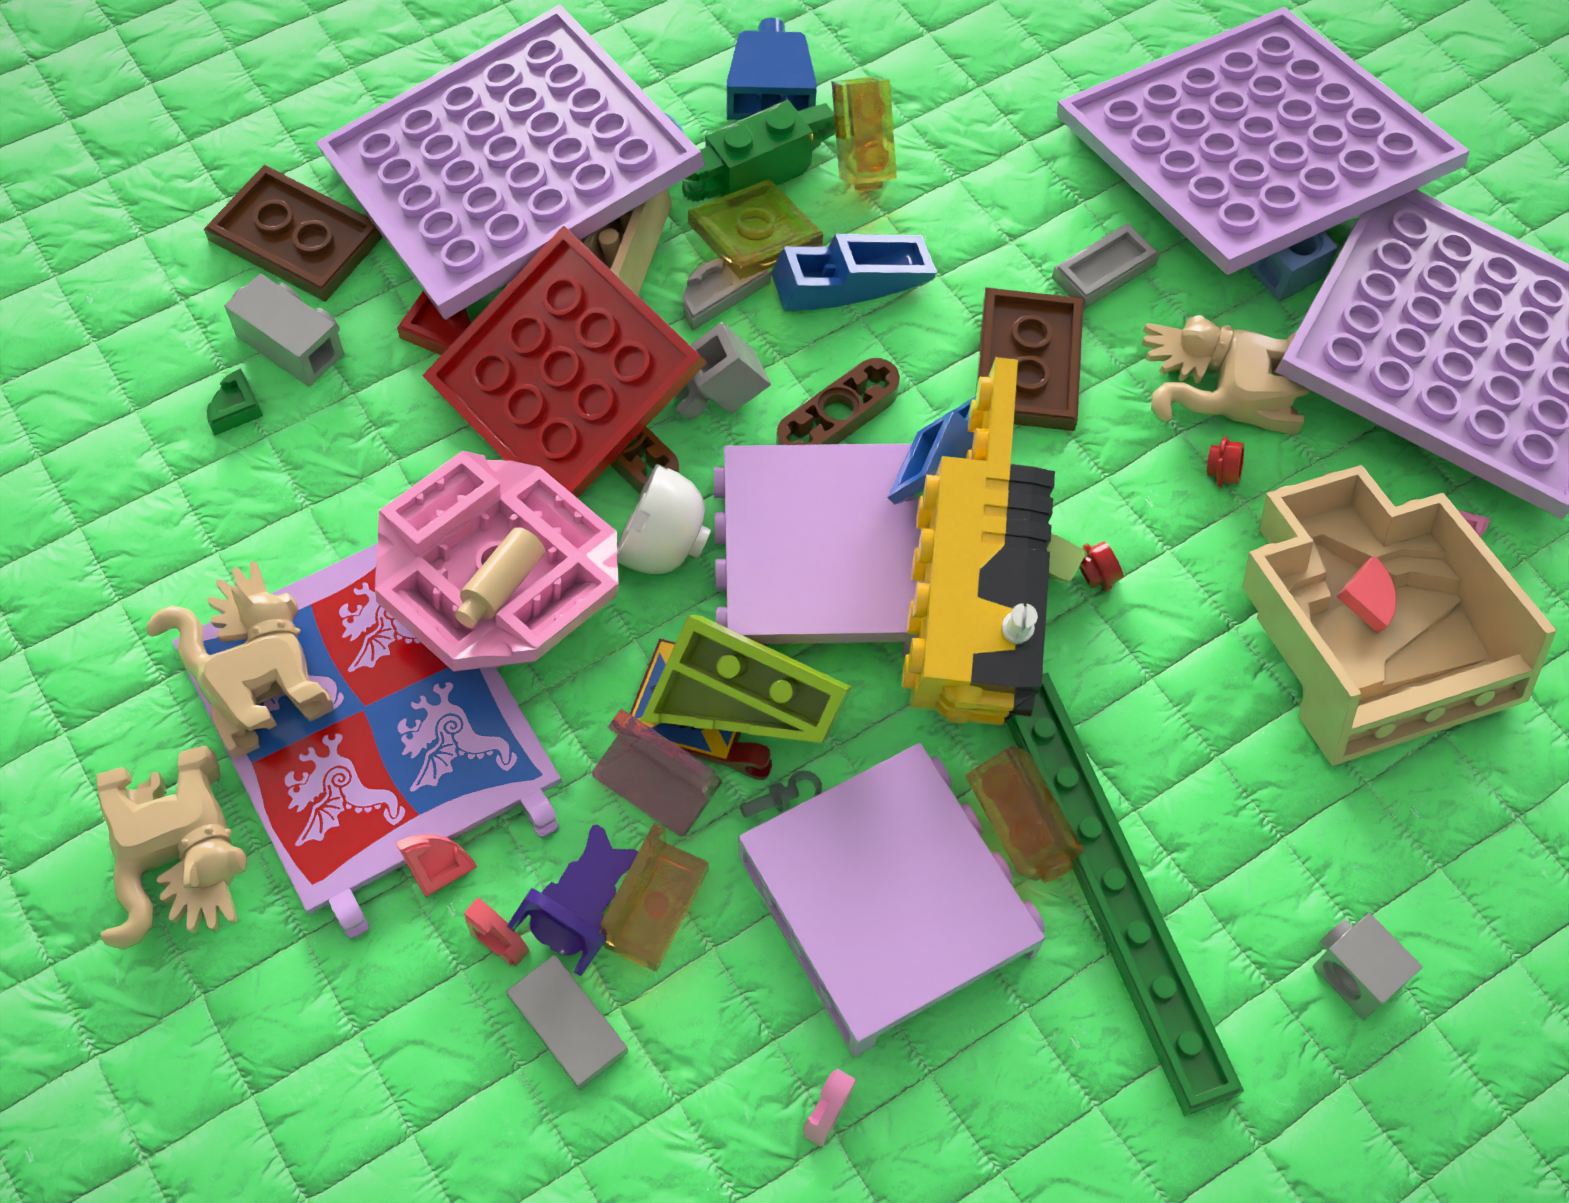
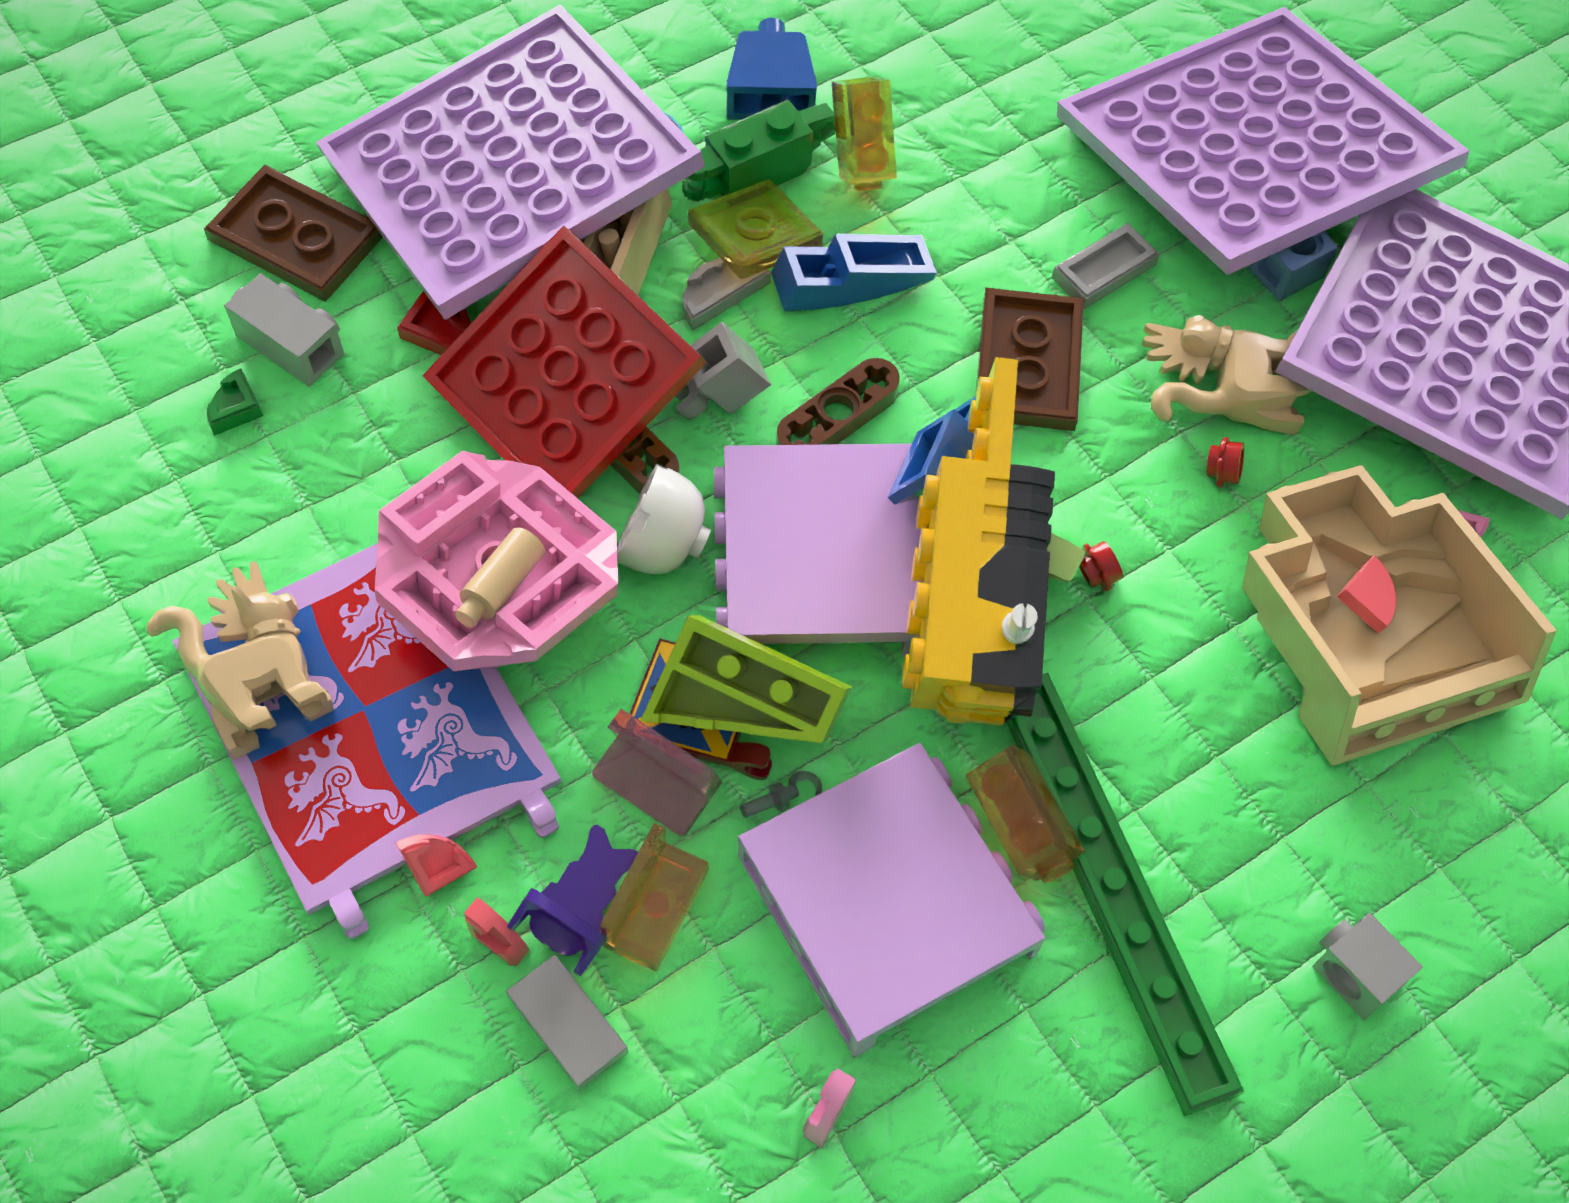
(159, 829): tan animal -> none

